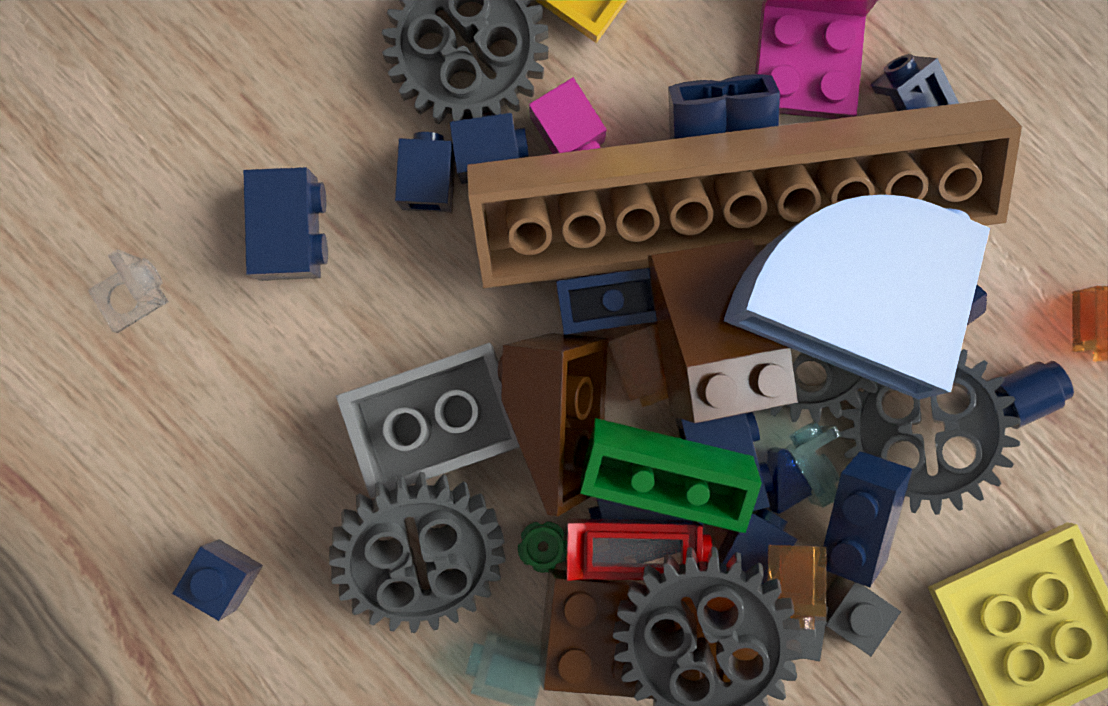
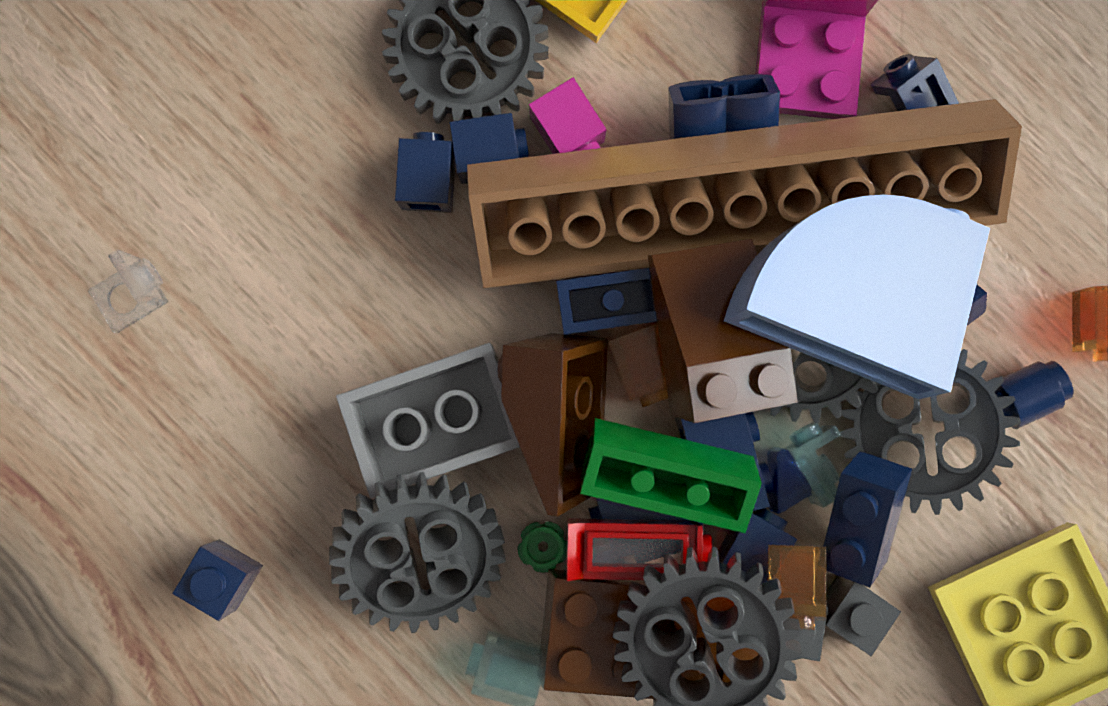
(284, 224): dark blue brick -> none

